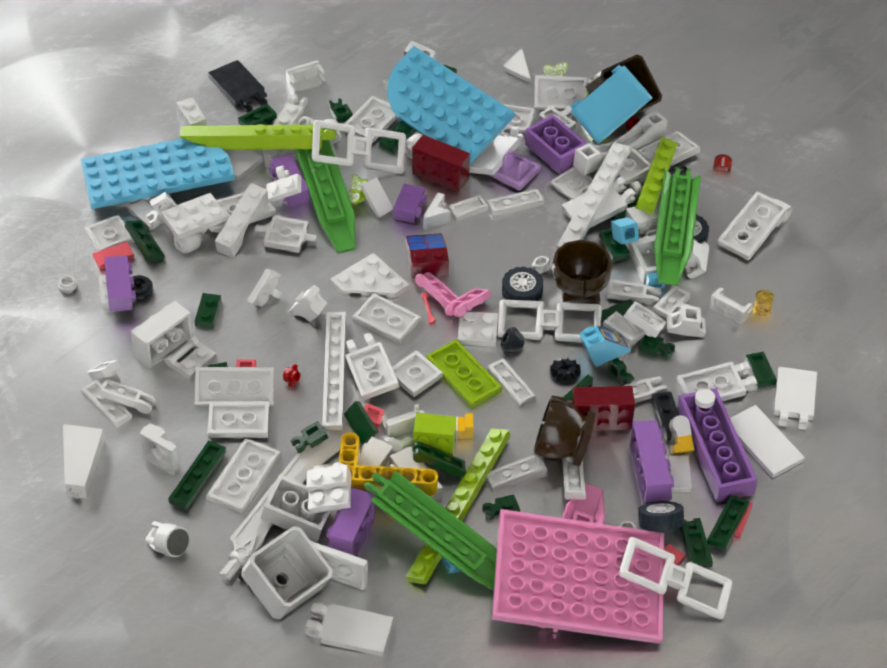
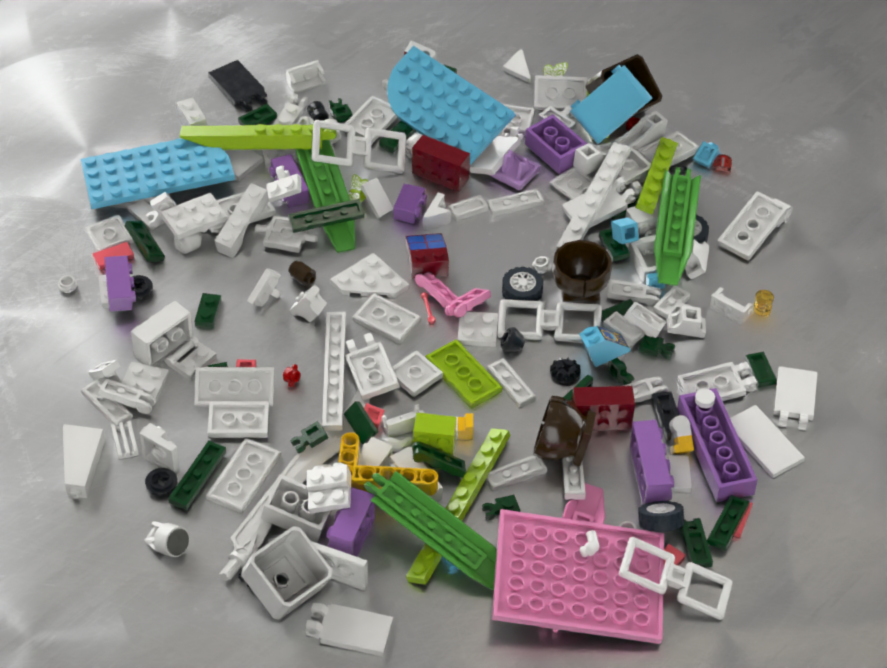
(122, 428): none -> white tile
(146, 378): none -> white plate
(164, 474): none -> black gear
(302, 273): none -> dark brown brick
(317, 111): none -> black wheel
(326, 215): none -> dark green plate
(591, 546): none -> white arm
(706, 154): none -> medium azure bracket

